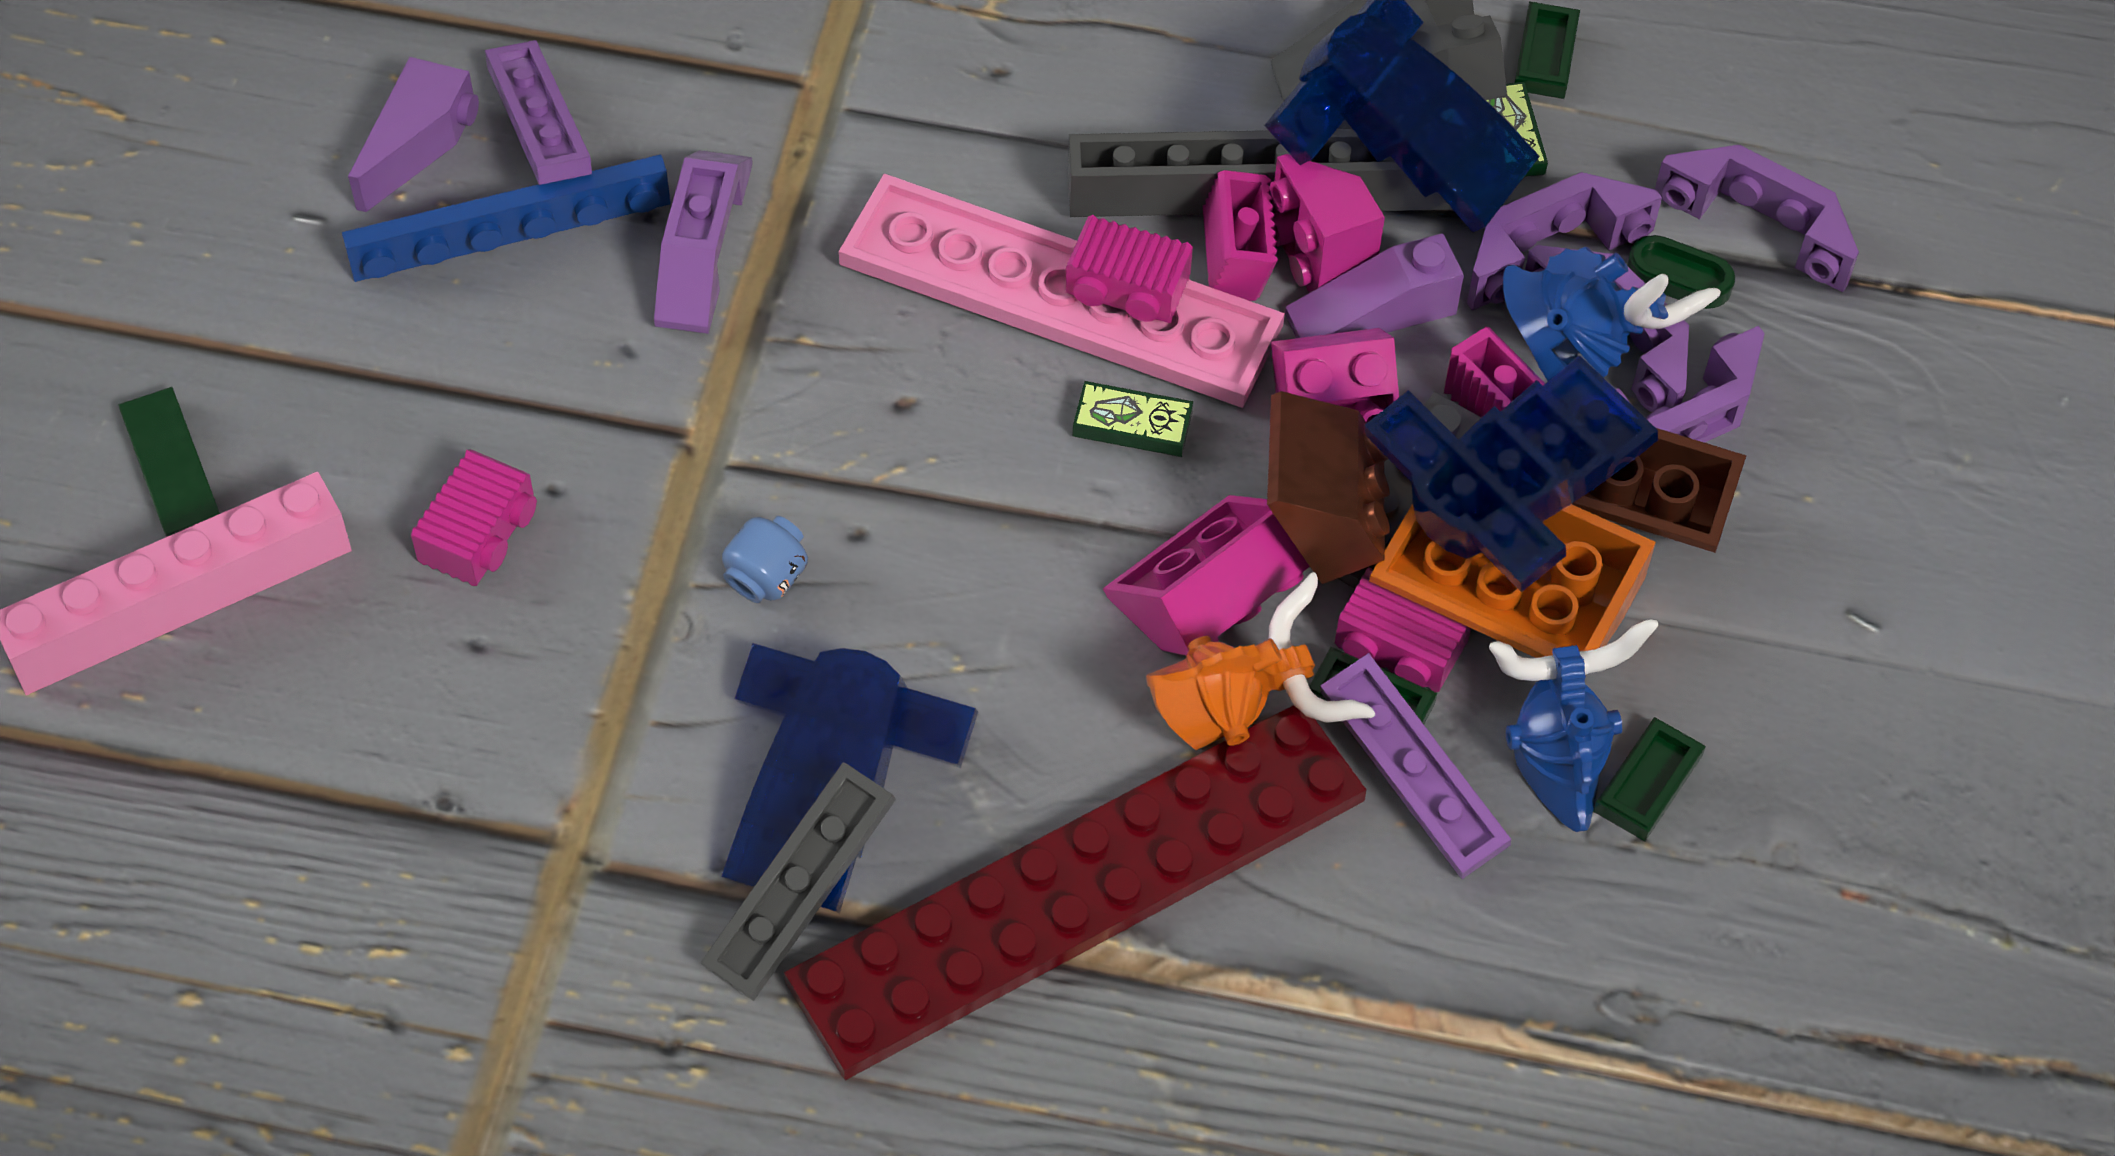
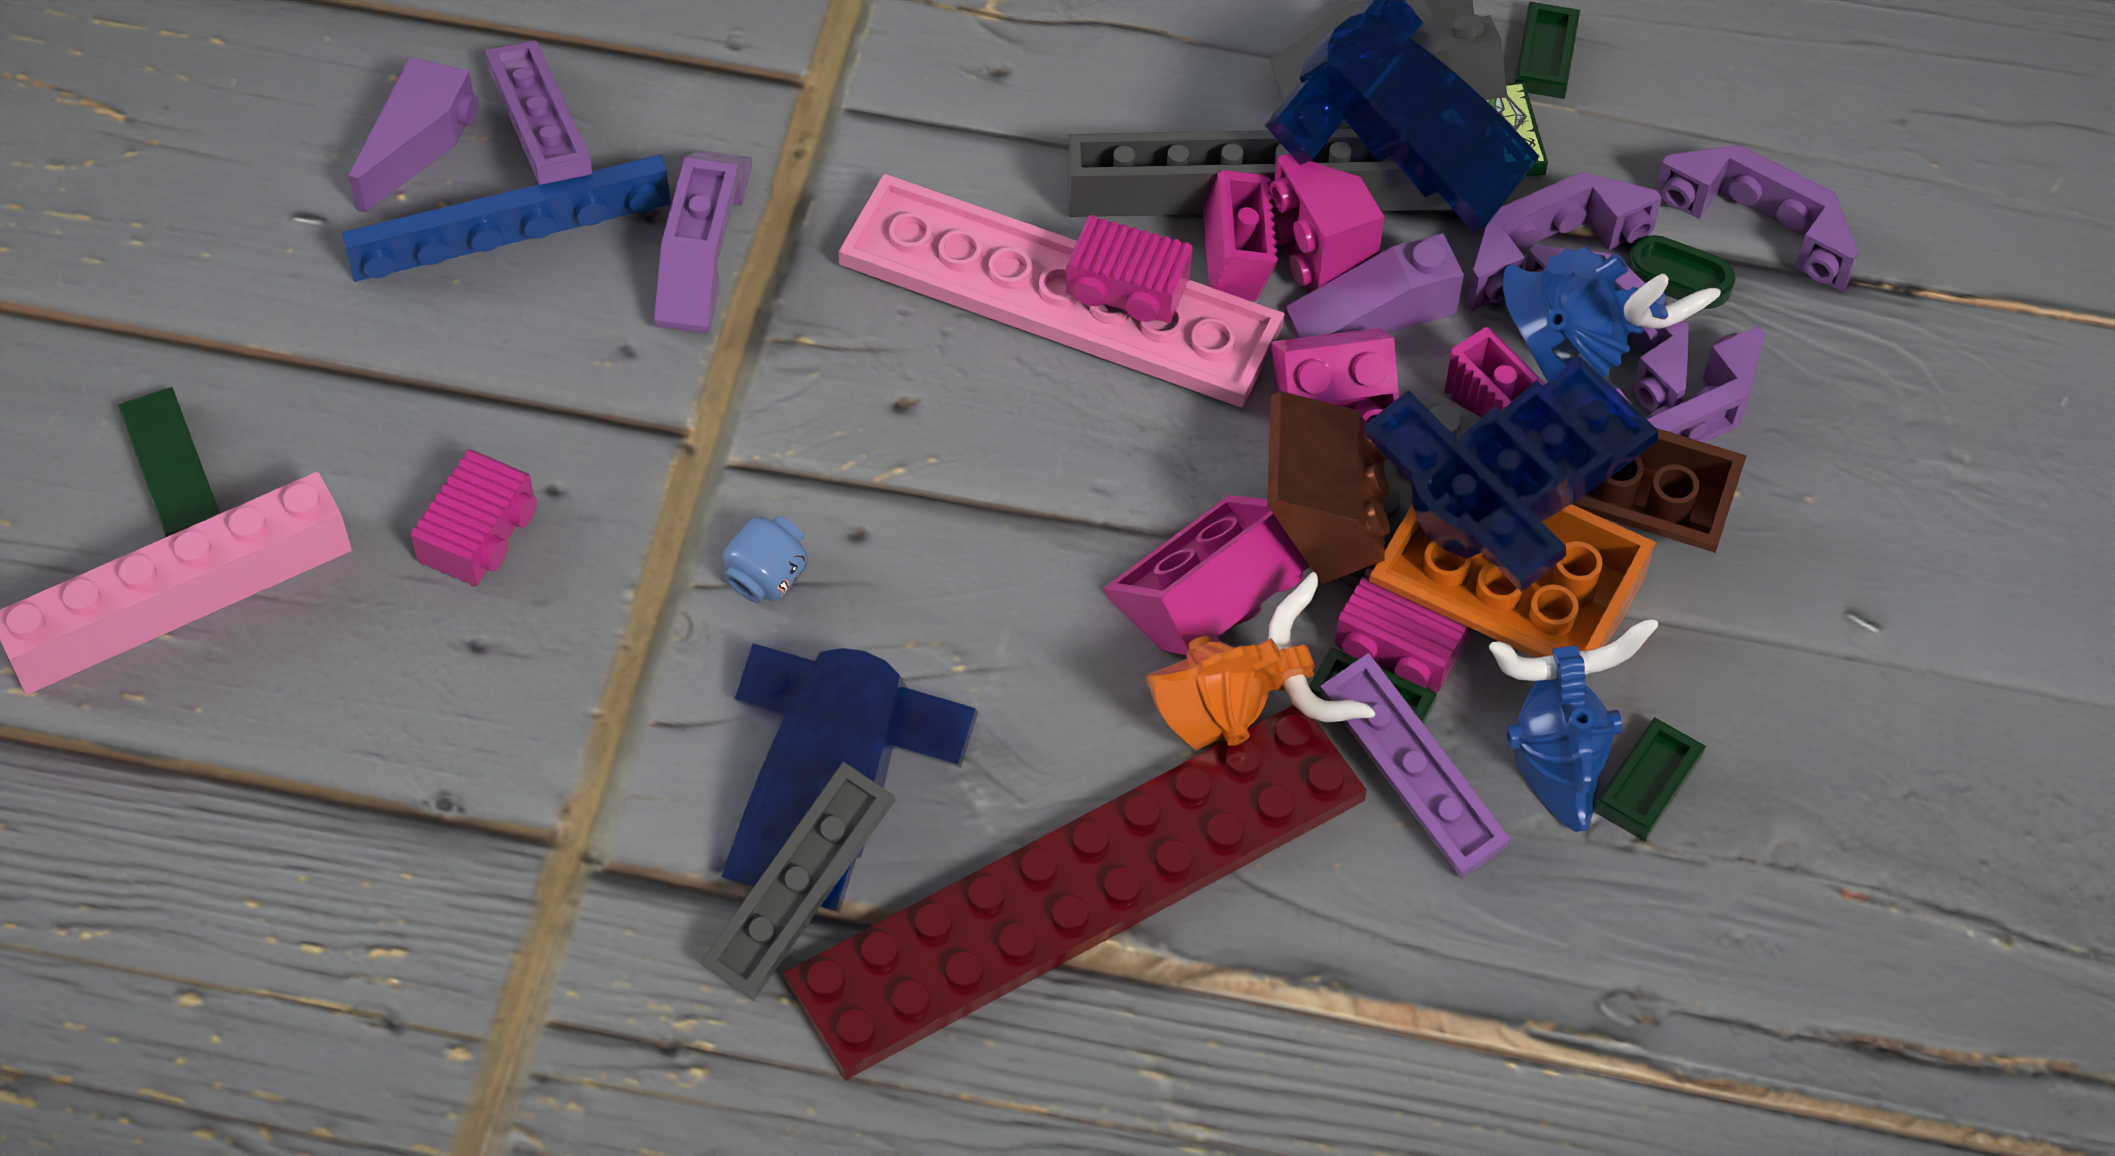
(1132, 418): tile -> none

